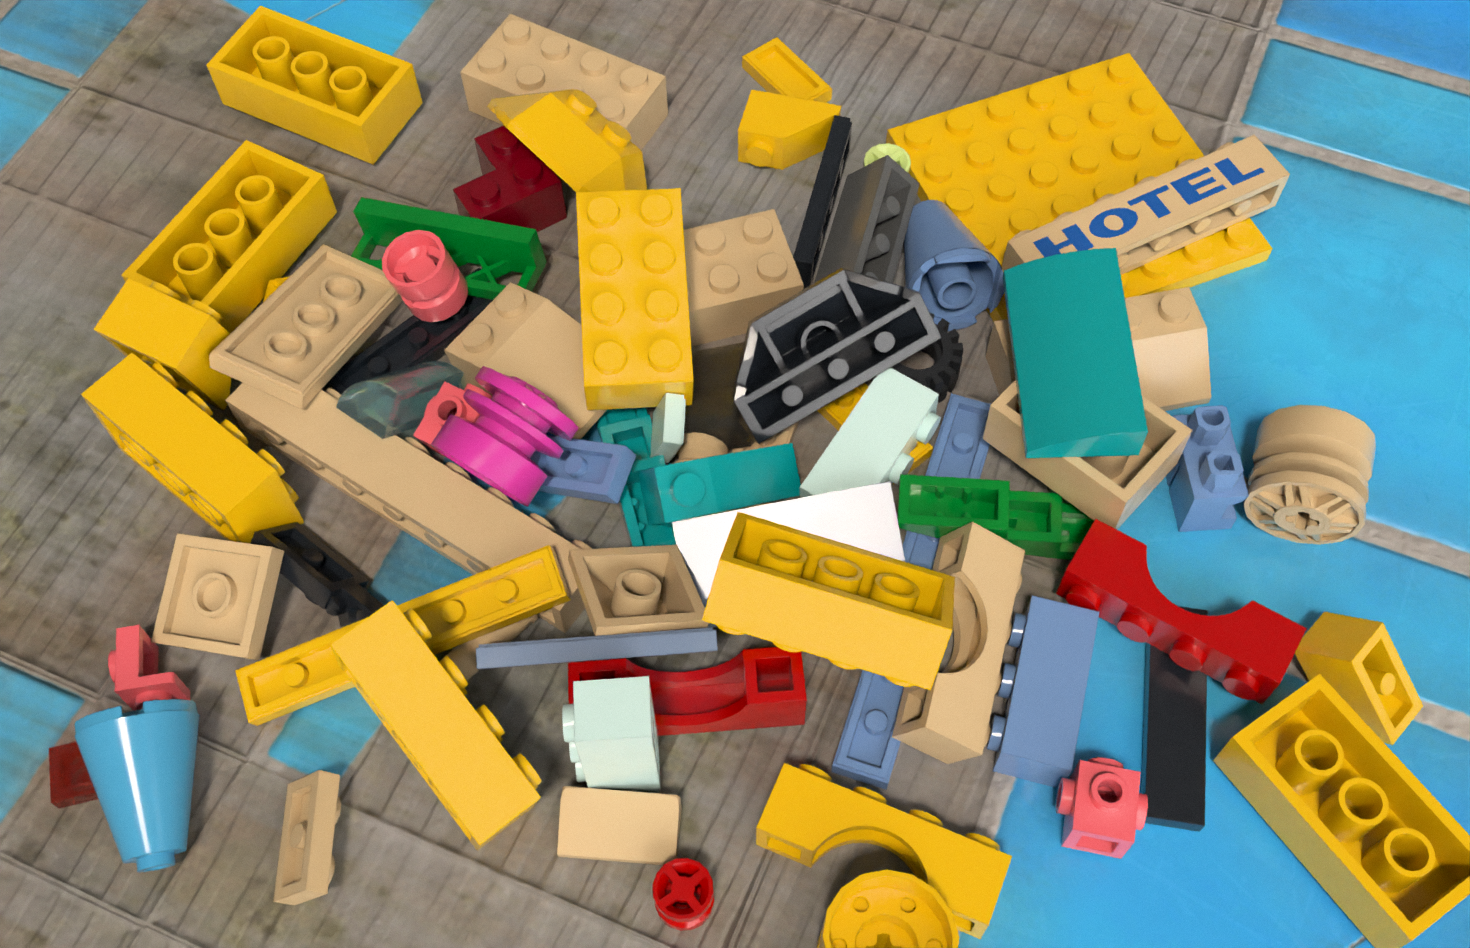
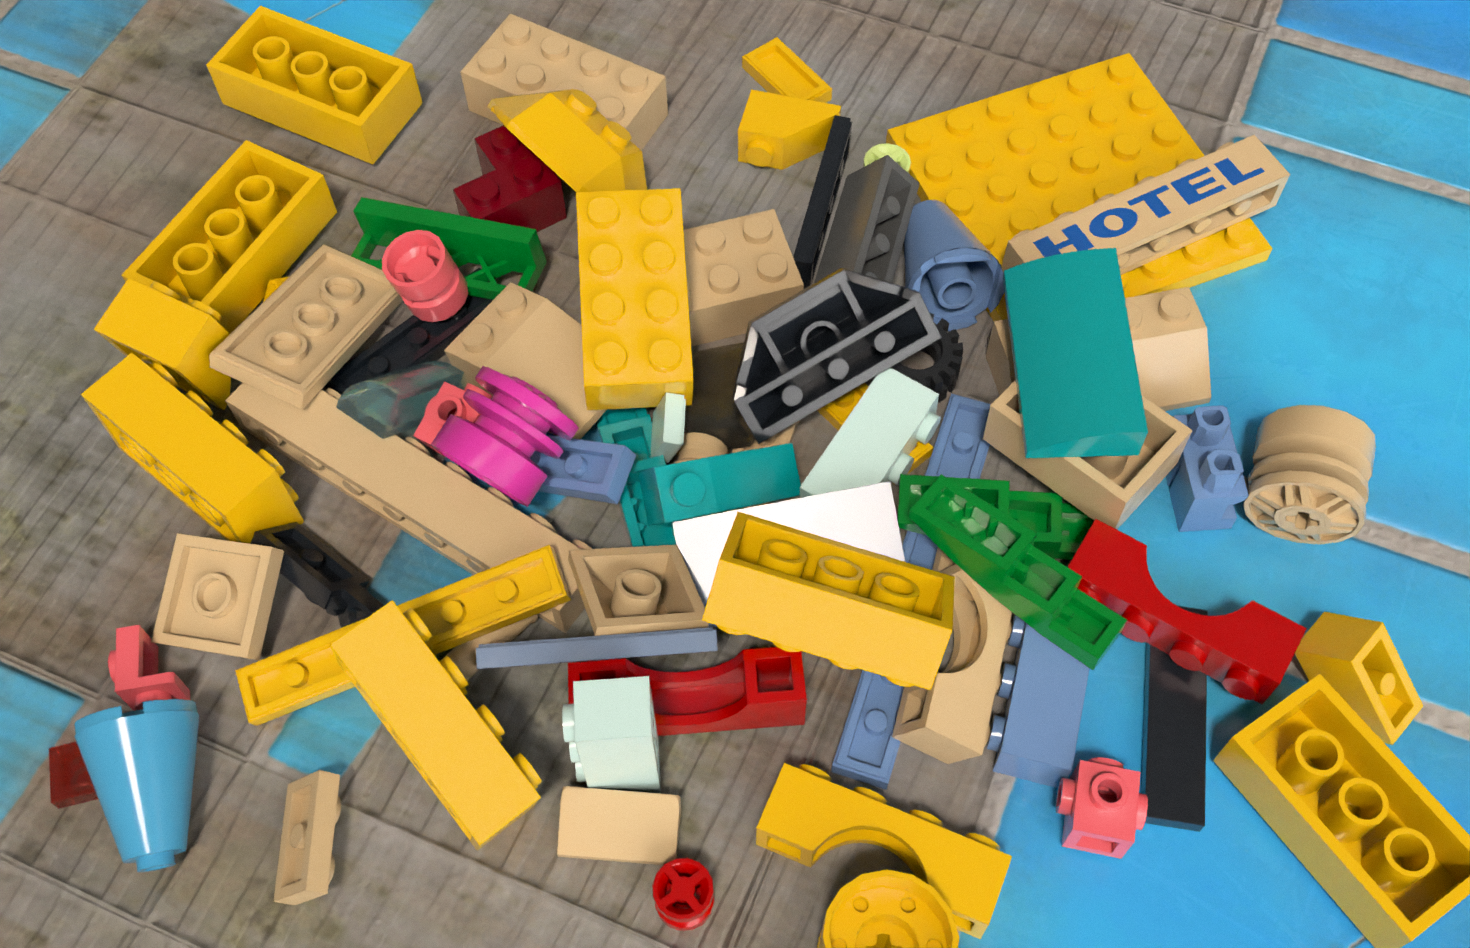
(1022, 578): none -> green slope

